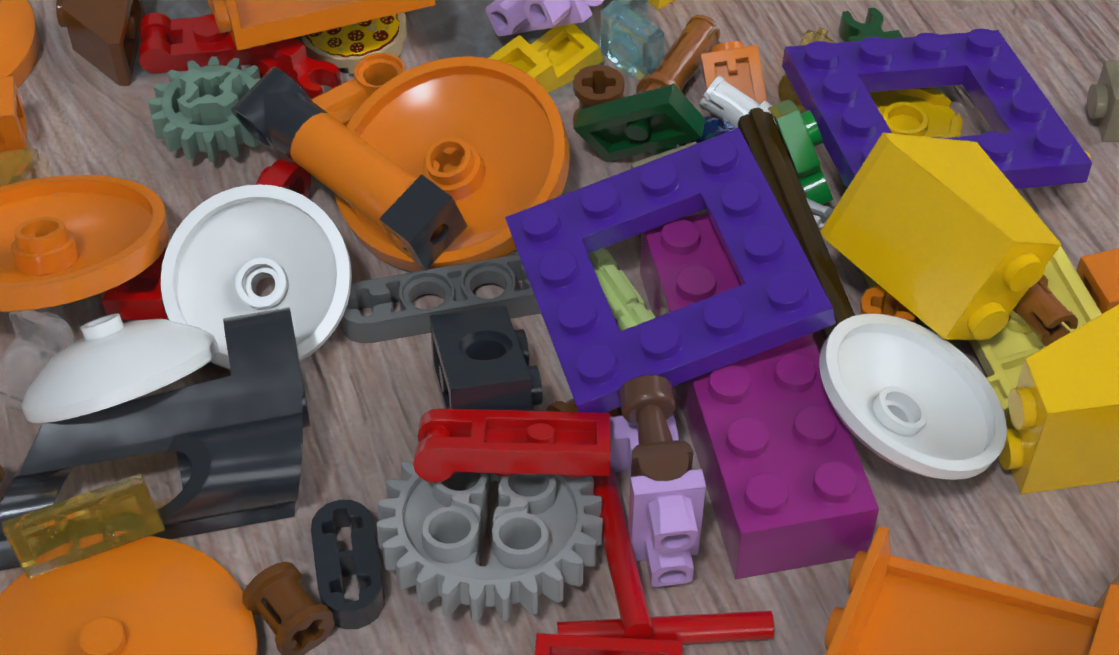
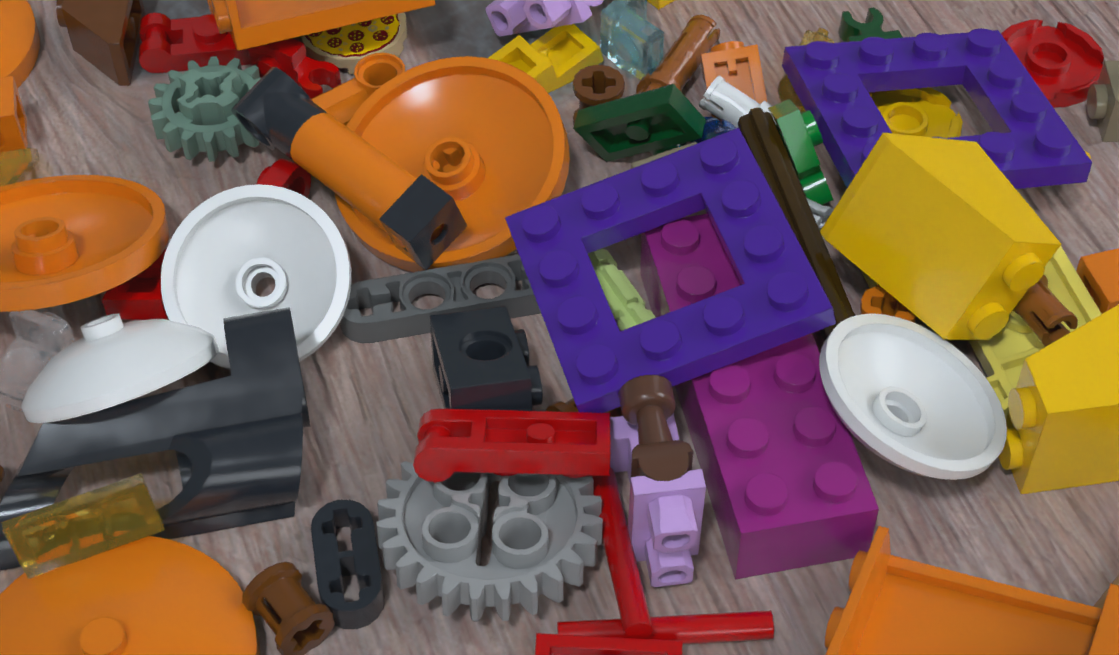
(1058, 59): none -> red tile

